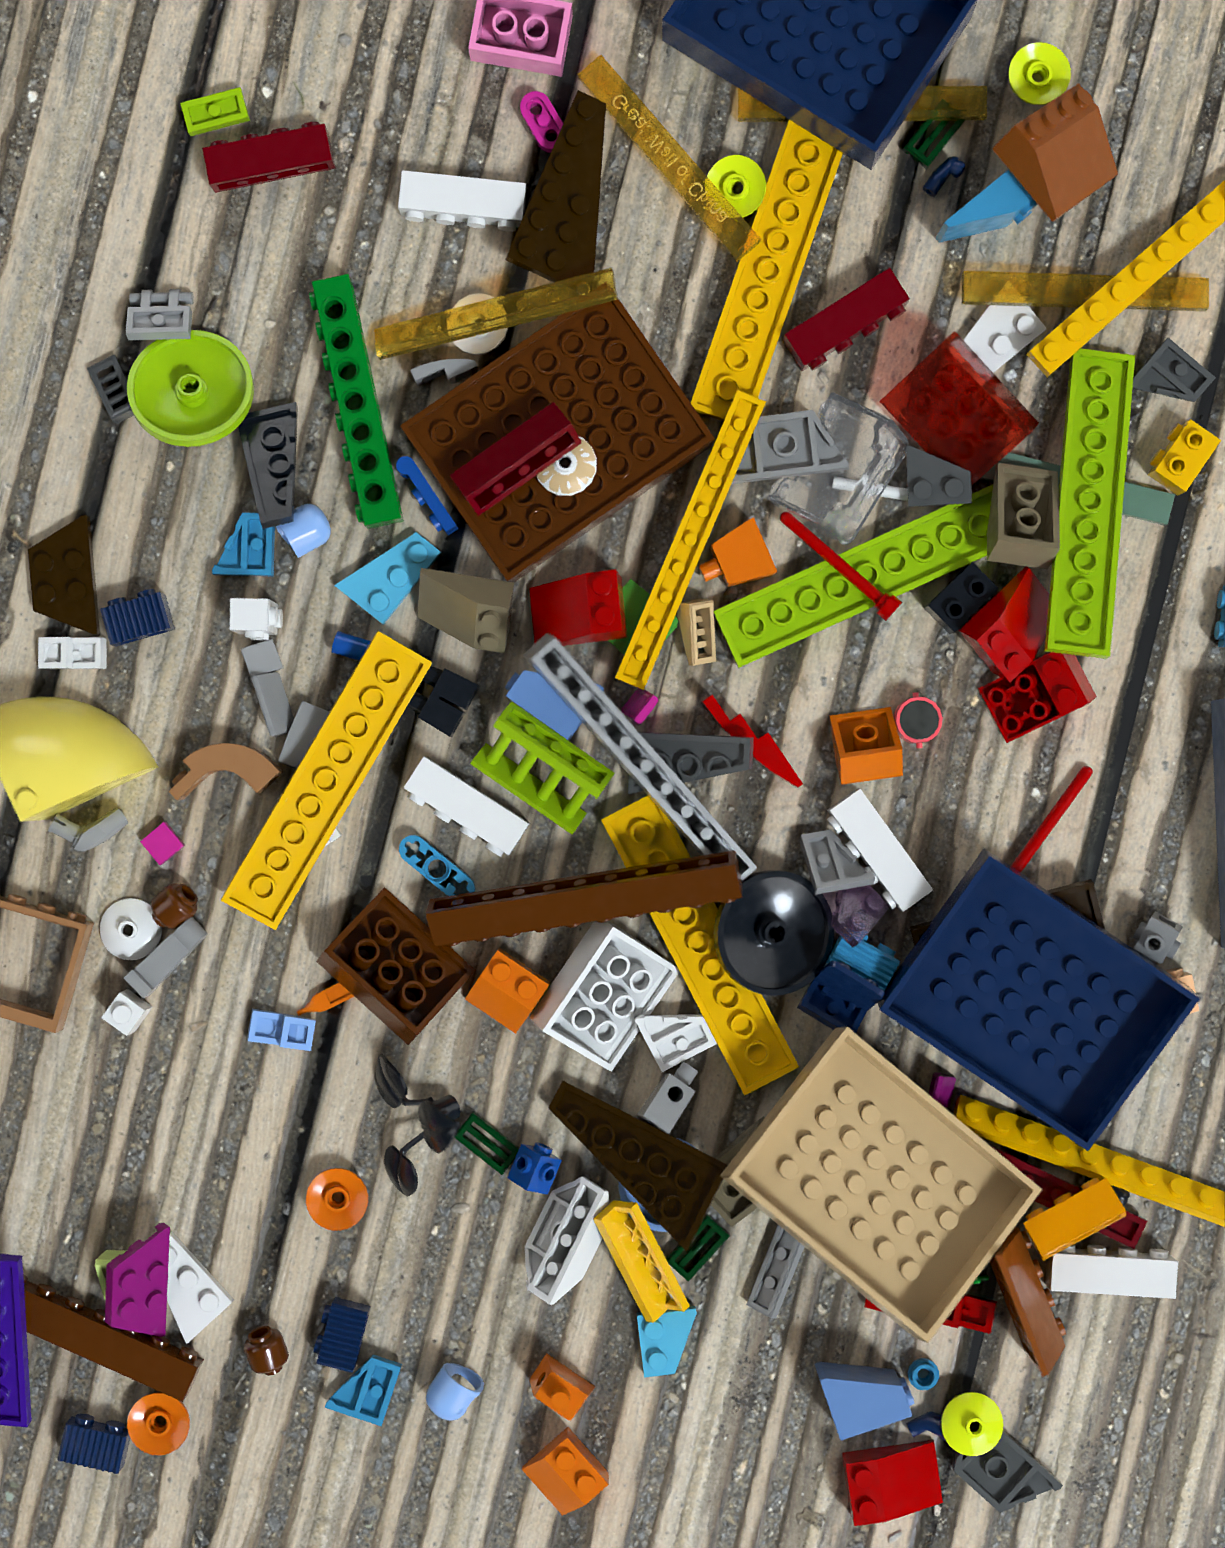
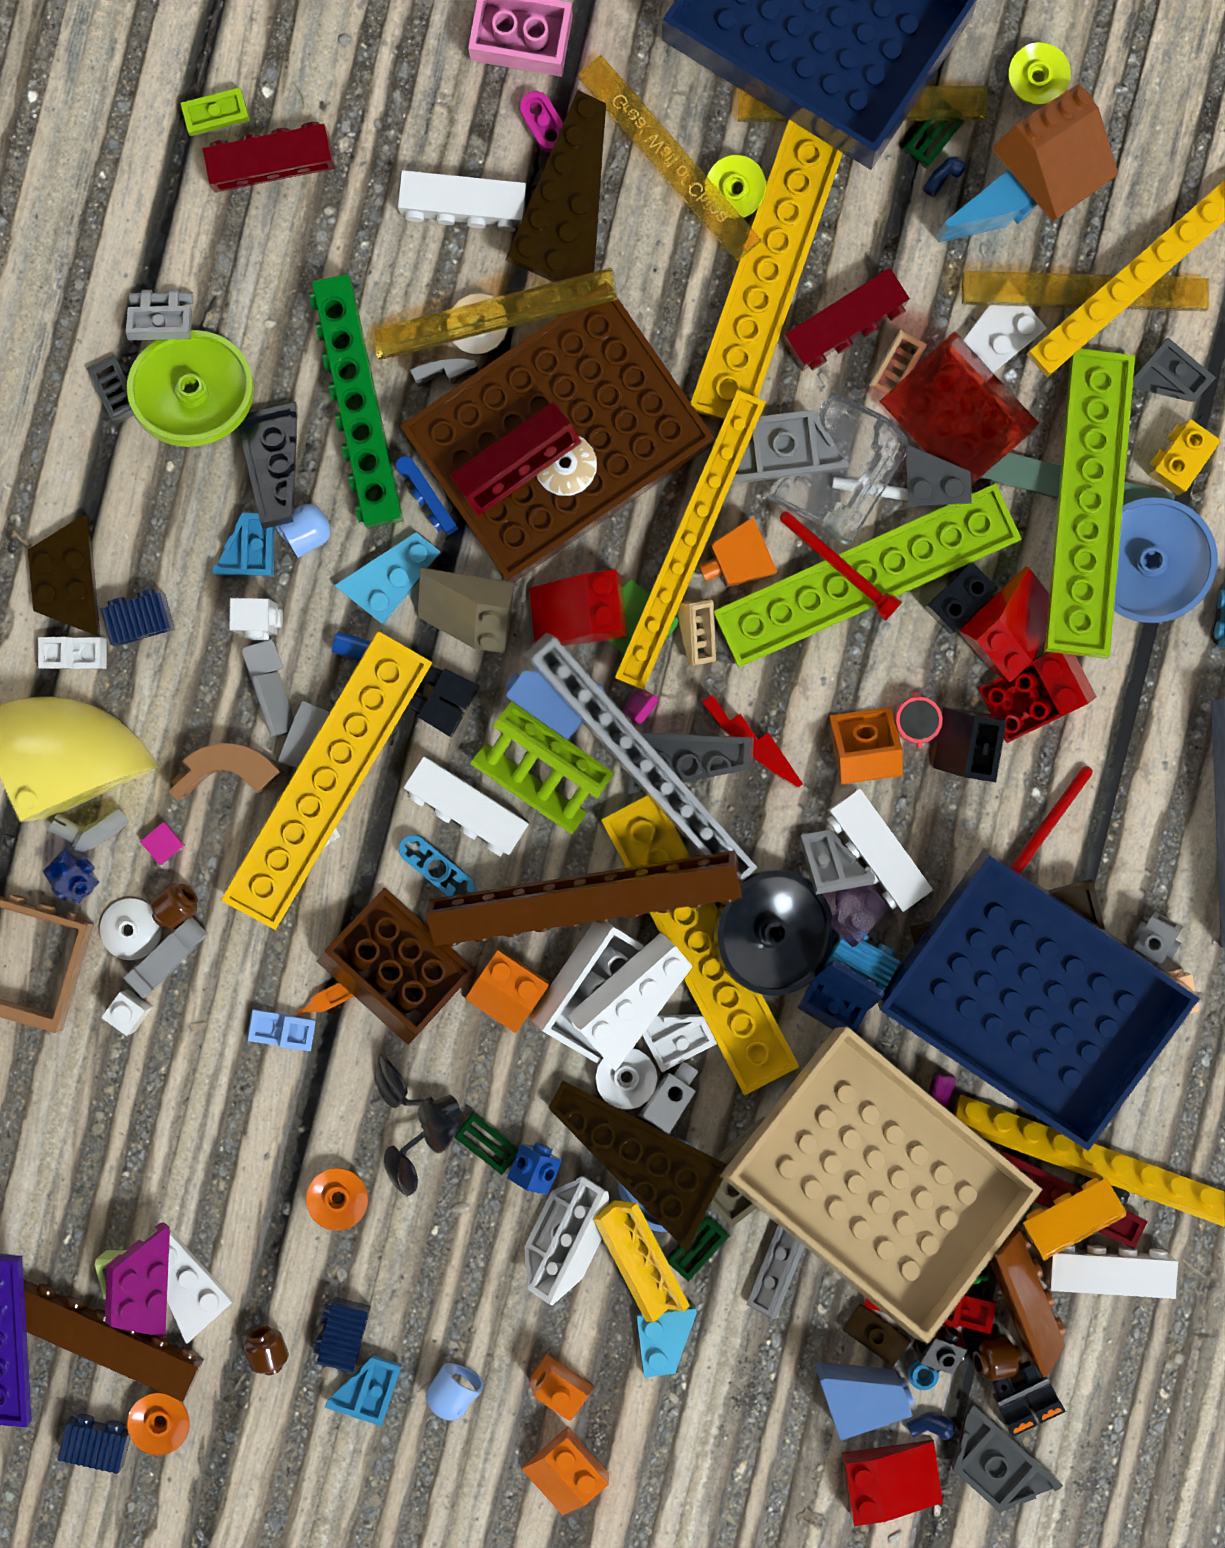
(71, 876): none -> clear blue brick
(627, 1094): none -> white dish
(631, 999): none -> white wedge
(876, 1334): none -> dark brown plate
(893, 348): none -> tan slope
(943, 1351): none -> black brick
(961, 1413): neon yellow dish -> none
(970, 744): none -> black slope
(997, 1359): none -> reddish brown head
(1024, 516): dark tan slope -> none
(1039, 1394): none -> black hips
(1163, 560): none -> medium blue dish

